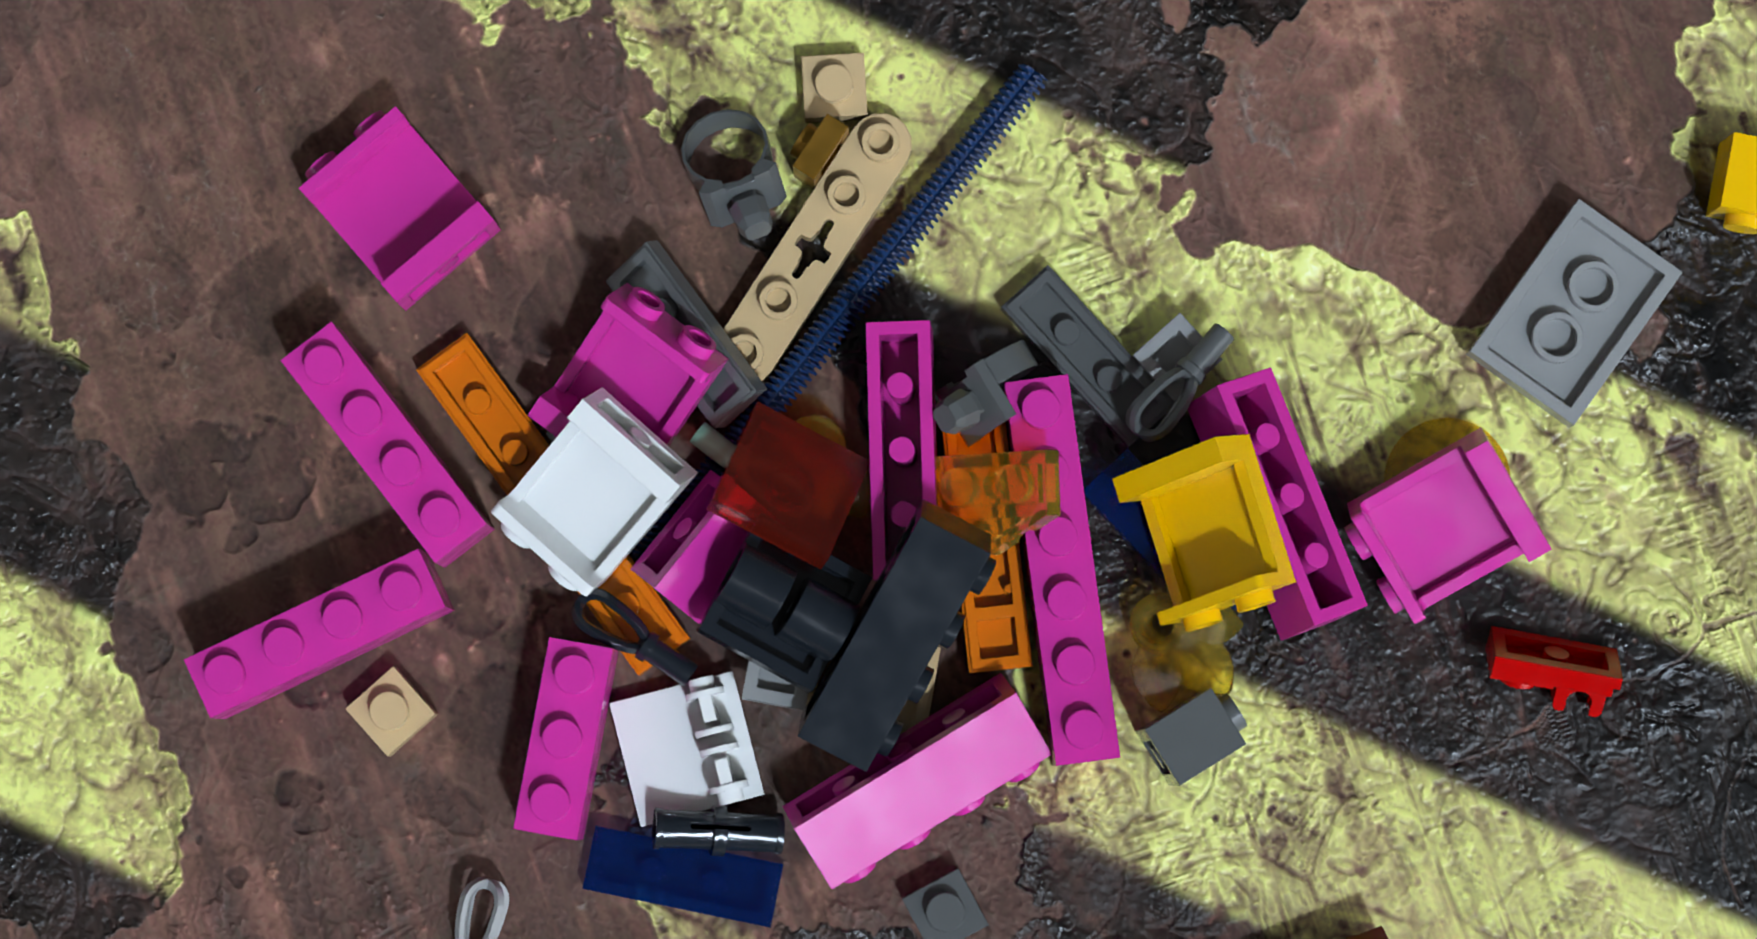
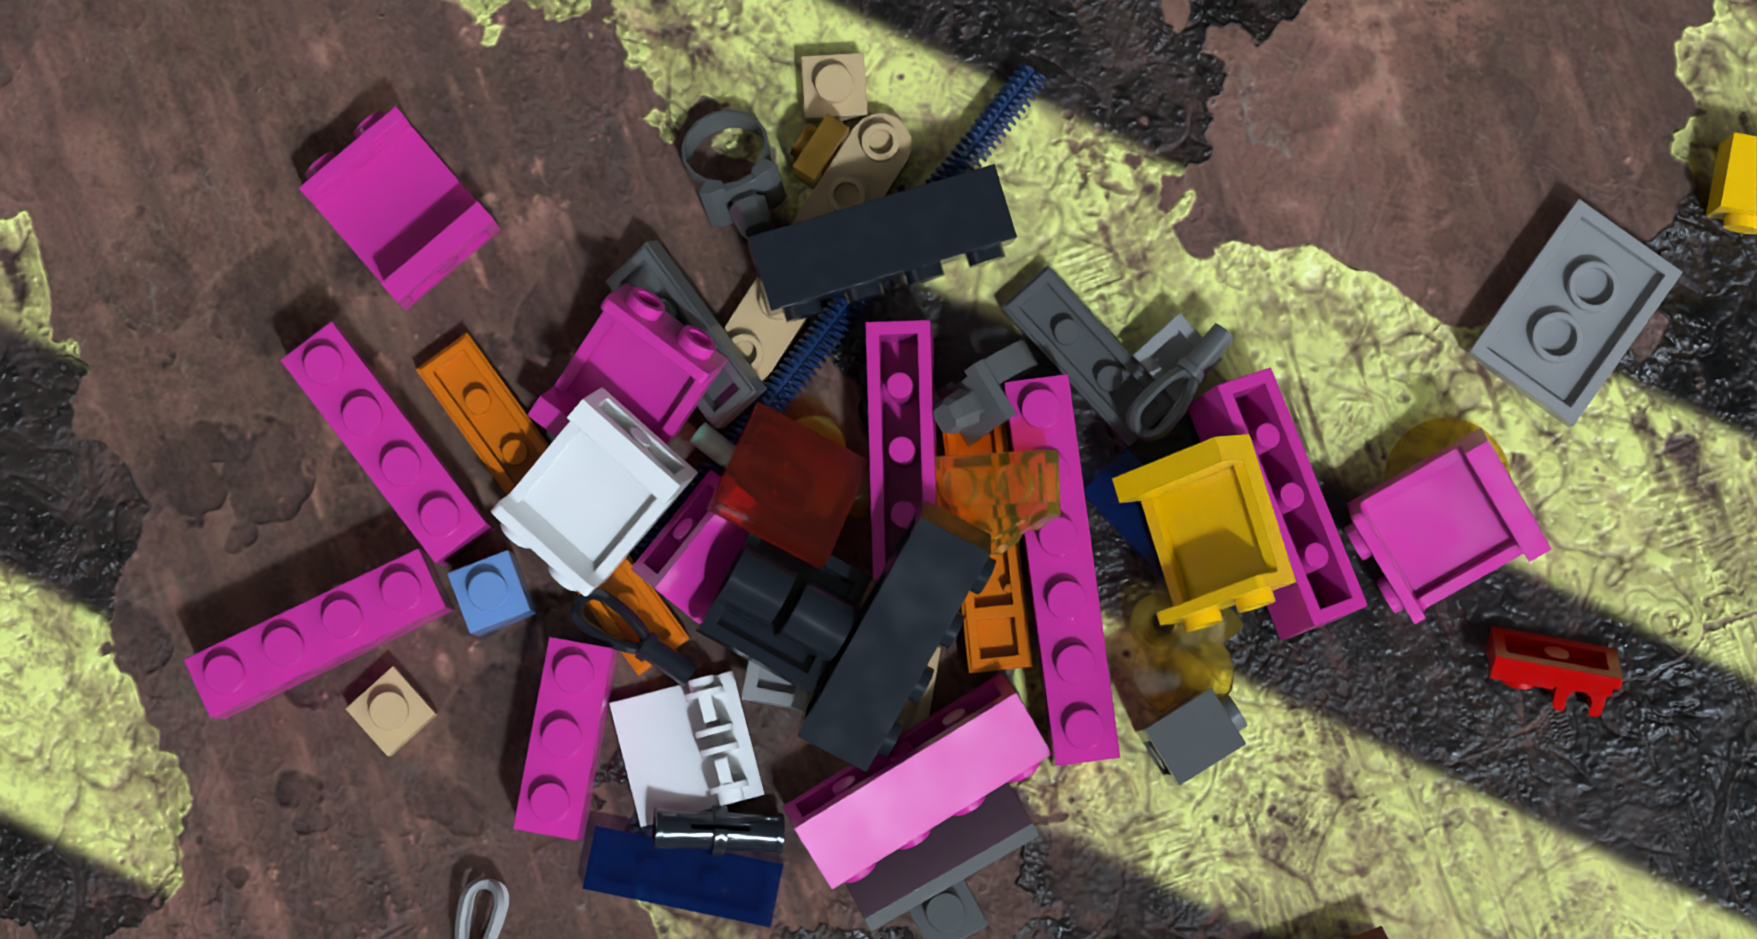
(492, 593): none -> medium blue brick
(882, 241): none -> black brick
(944, 858): none -> dark grey tile

